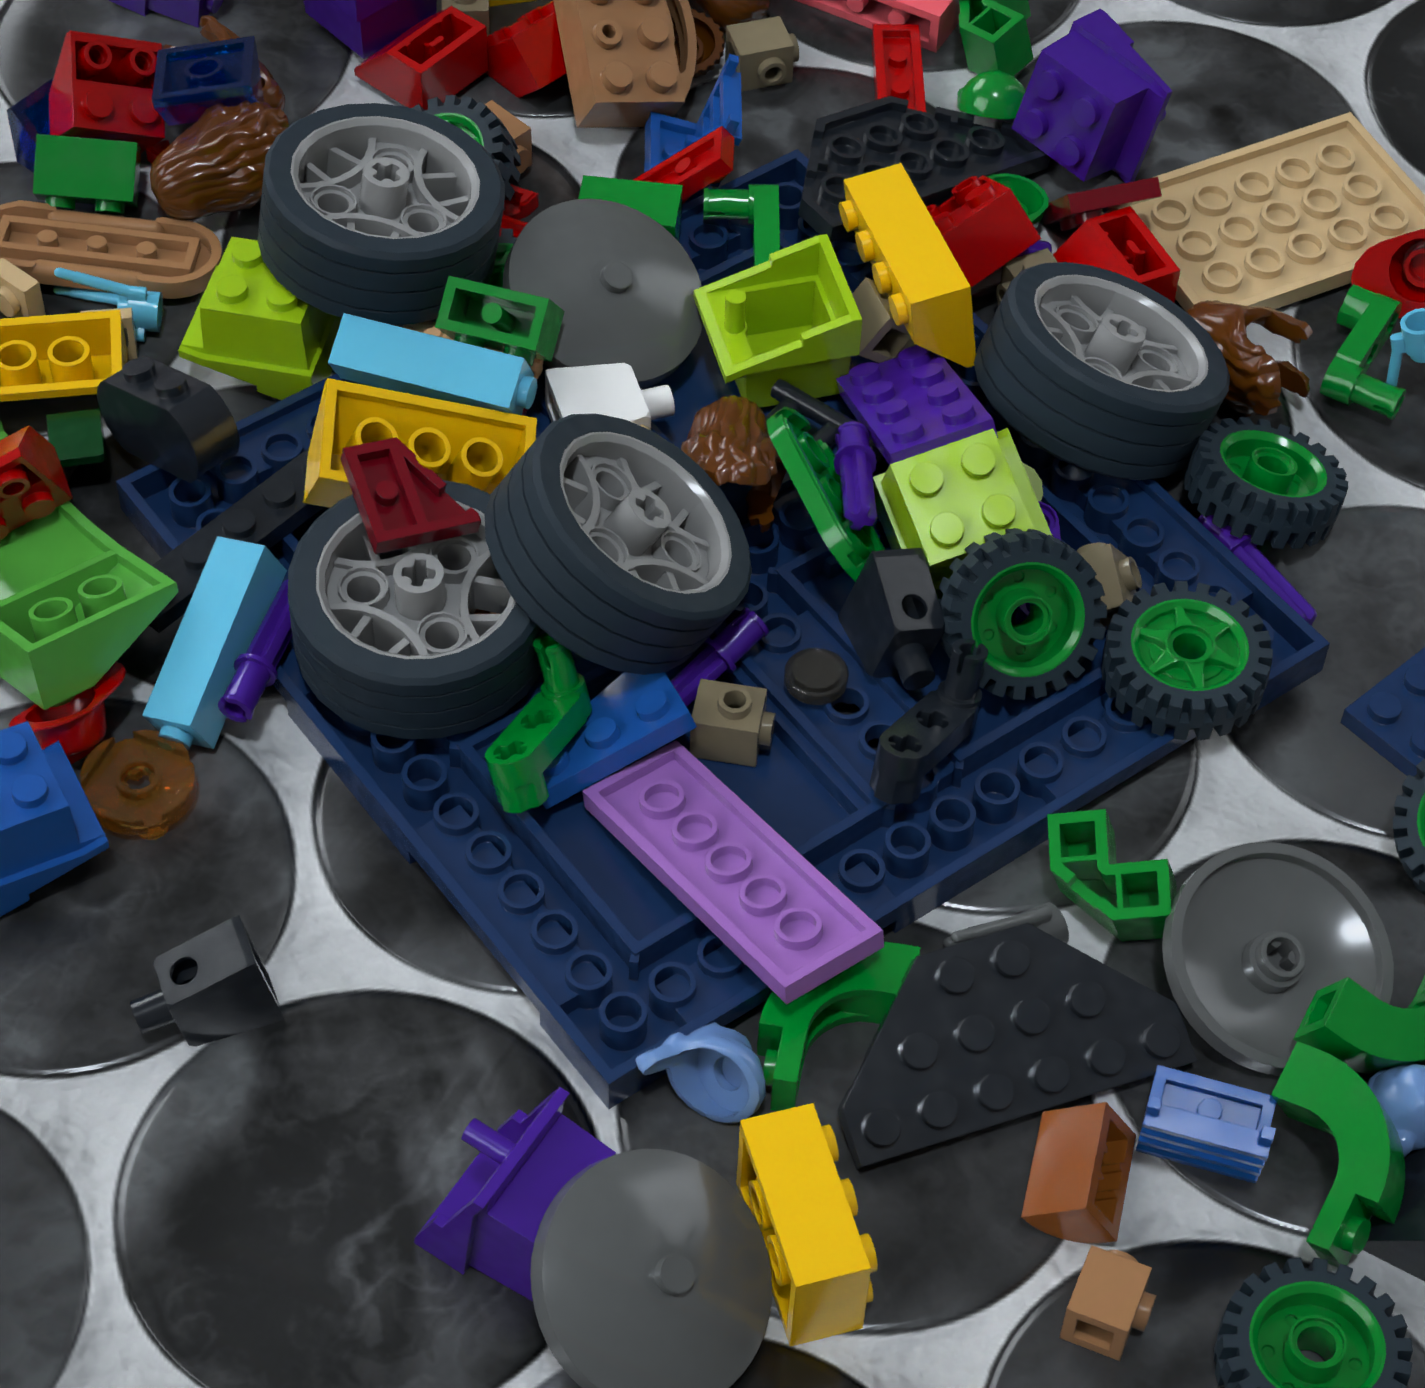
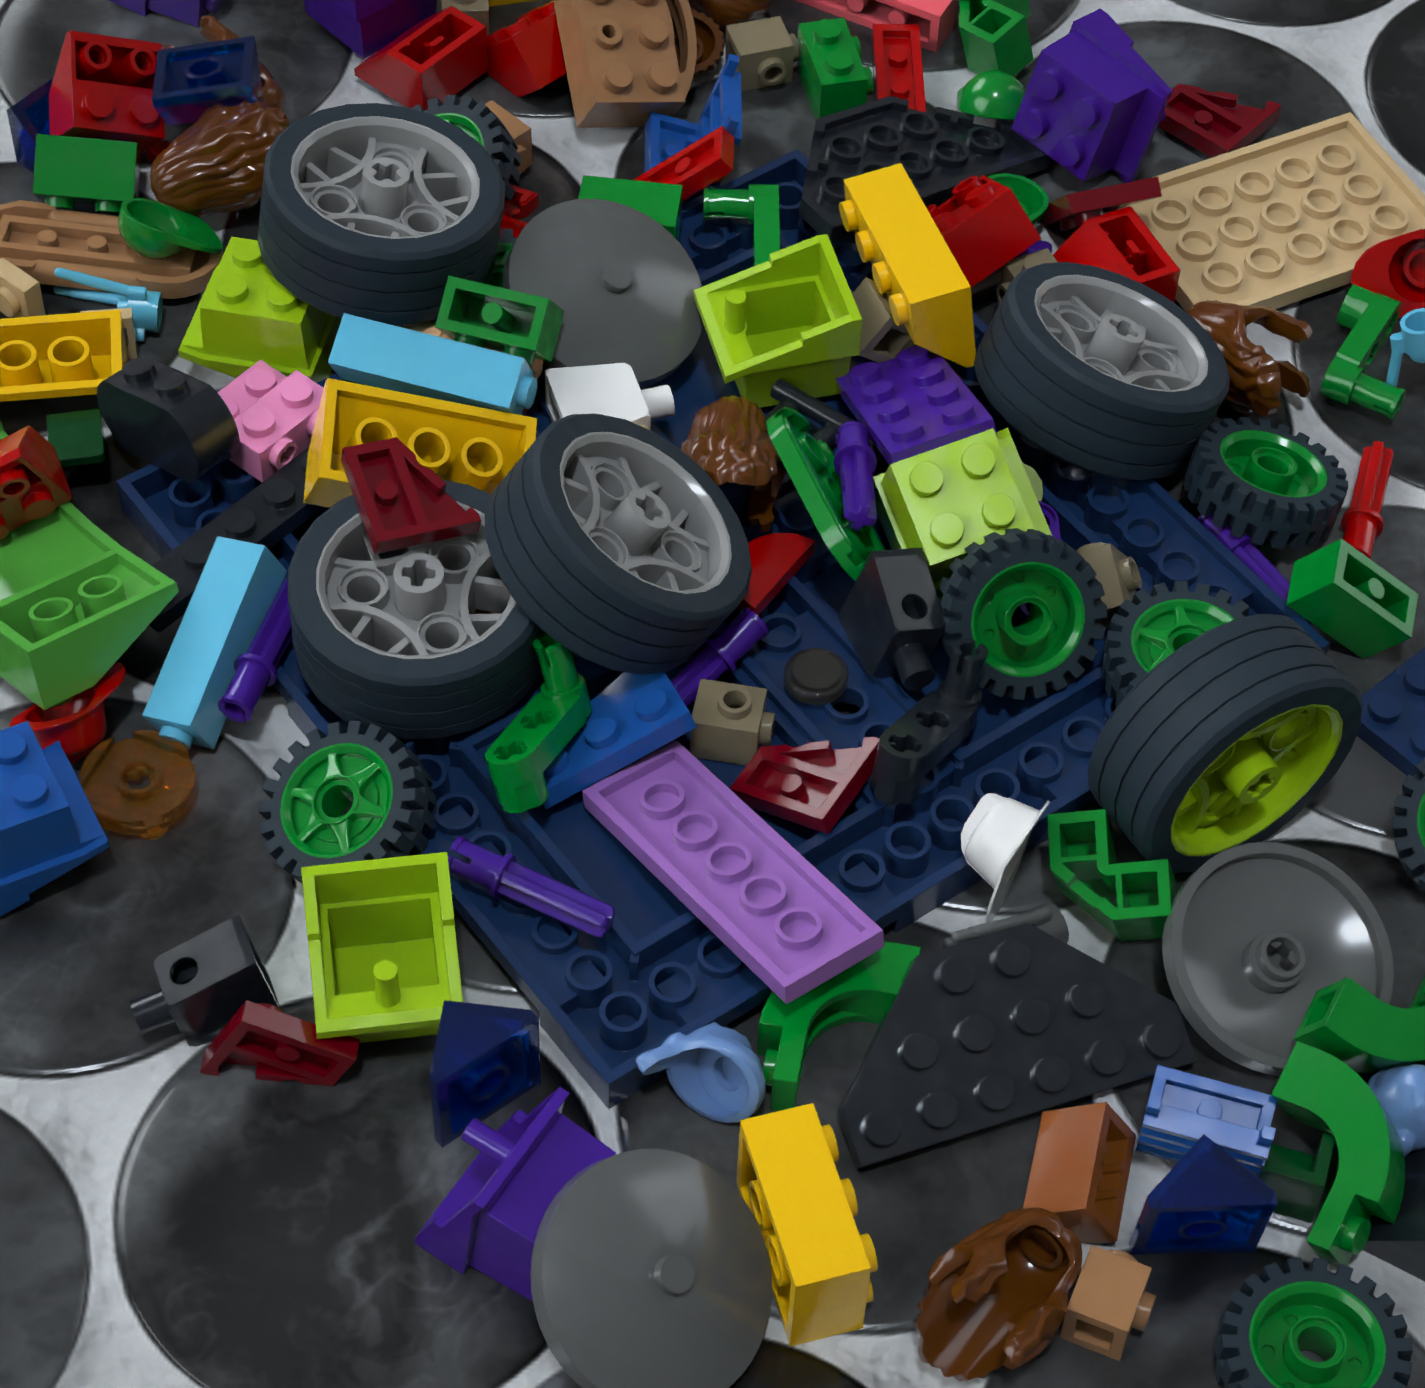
(162, 230): none -> green cap
(271, 416): none -> bright pink plate
(279, 1047): none -> dark red wing
(323, 779): none -> wheel
(381, 946): none -> lime piece
(481, 1064): none -> clear blue slope
(531, 888): none -> dark purple axle
(773, 563): none -> red tile
(807, 781): none -> dark red wing
(832, 67): none -> green brick
(996, 841): none -> white piece
(998, 1294): none -> reddish brown hair
(1204, 1206): none -> clear blue slope
(1214, 120): none -> dark red wing
(1224, 741): none -> black wheel
(1298, 1178): none -> dark green panel
(1352, 599): none -> green brick
(1363, 519): none -> red axle

